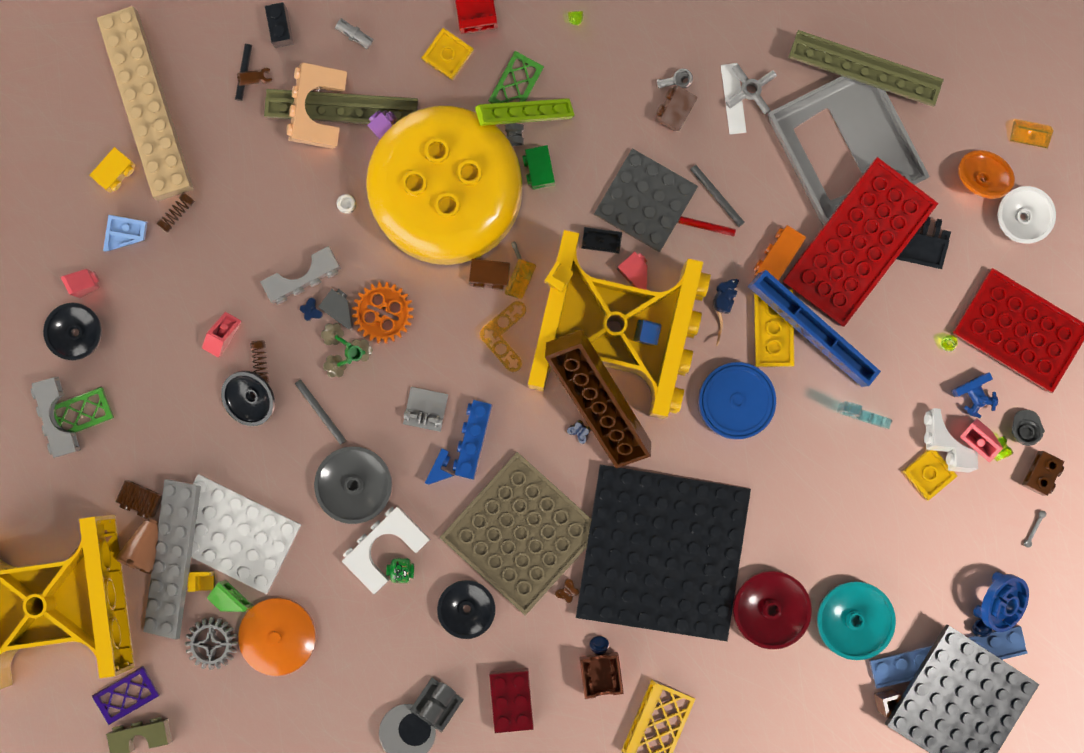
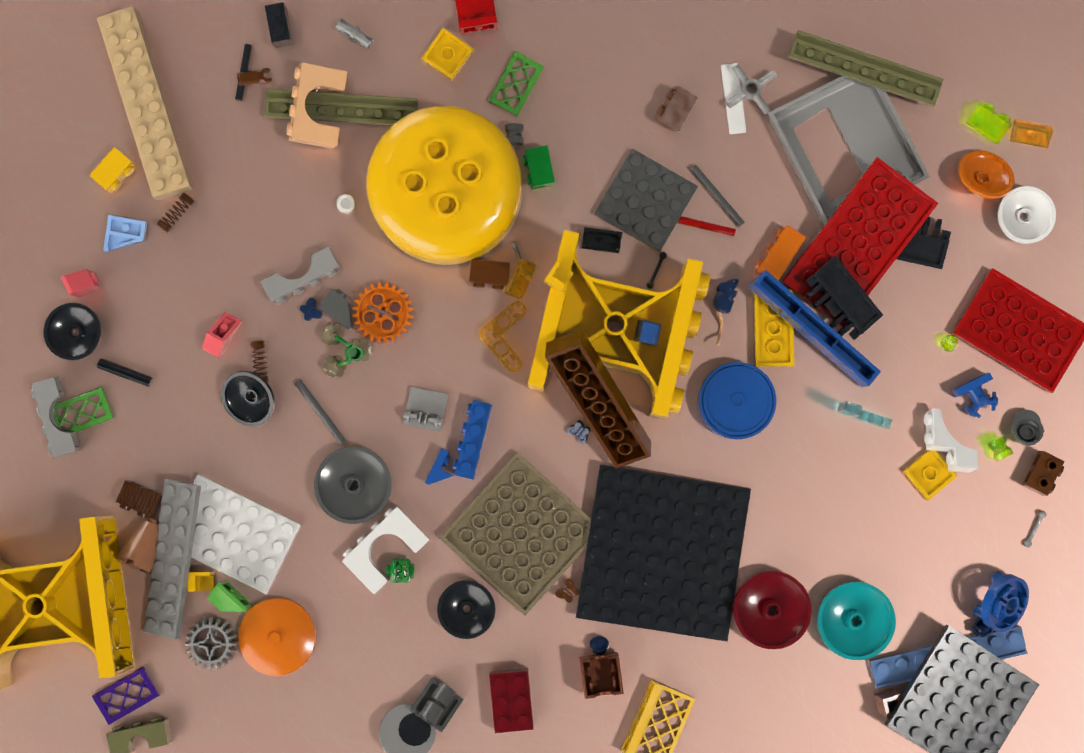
(124, 372): none -> black axle
(381, 122): medium lavender brick -> none
(524, 111): lime plate -> none
(575, 17): clear neon green hinge -> none
(635, 270): coral slope -> none
(662, 256): none -> black hinge
(678, 79): light grey bar -> none
(845, 297): none -> black hinge
(982, 440): coral slope -> none
(989, 122): none -> clear neon green bracket

